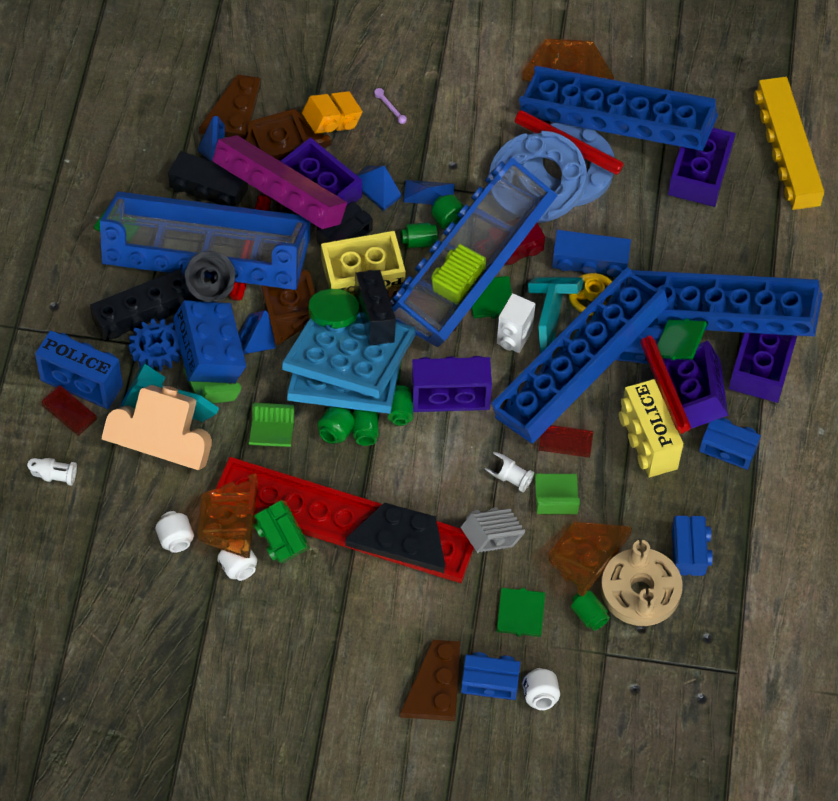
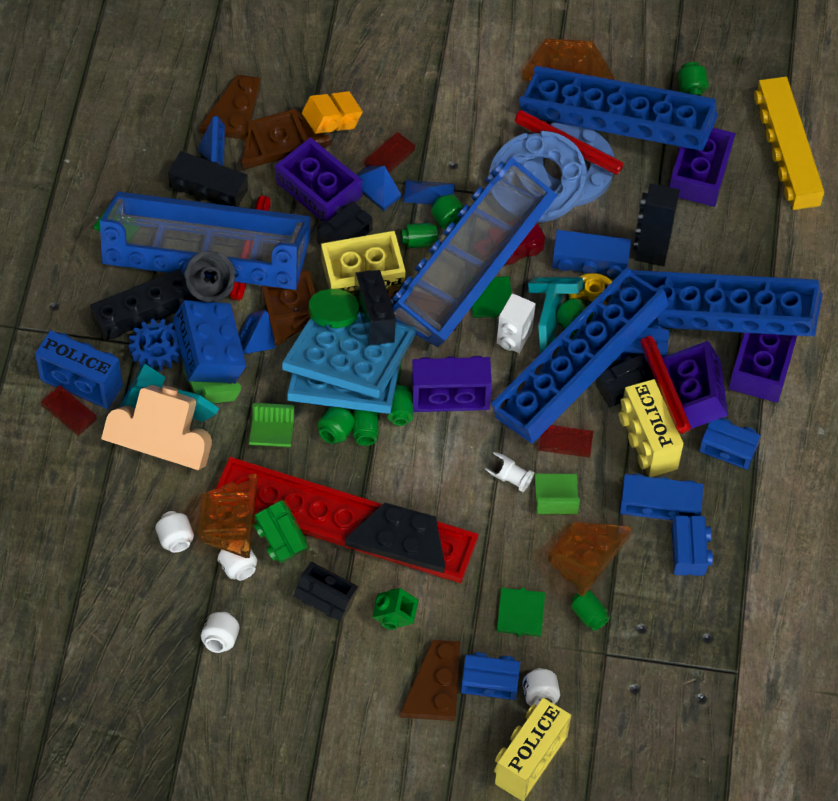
(52, 470): white piece -> none
(220, 632): none -> white head
(279, 182): magenta brick -> none
(325, 591): none -> black brick
(379, 93): lavender hinge -> none
(391, 153): none -> clear red tile
(395, 608): none -> green brick
(458, 273): lime brick -> none
(492, 529): light grey brick -> none
(531, 748): none -> light yellow brick
(570, 311): none -> green head
(627, 373): none -> black brick
(640, 567): tan piece -> none
(655, 224): none -> black brick
(660, 497): none -> blue brick
(681, 339): green piece -> none
(692, 79): none -> green head

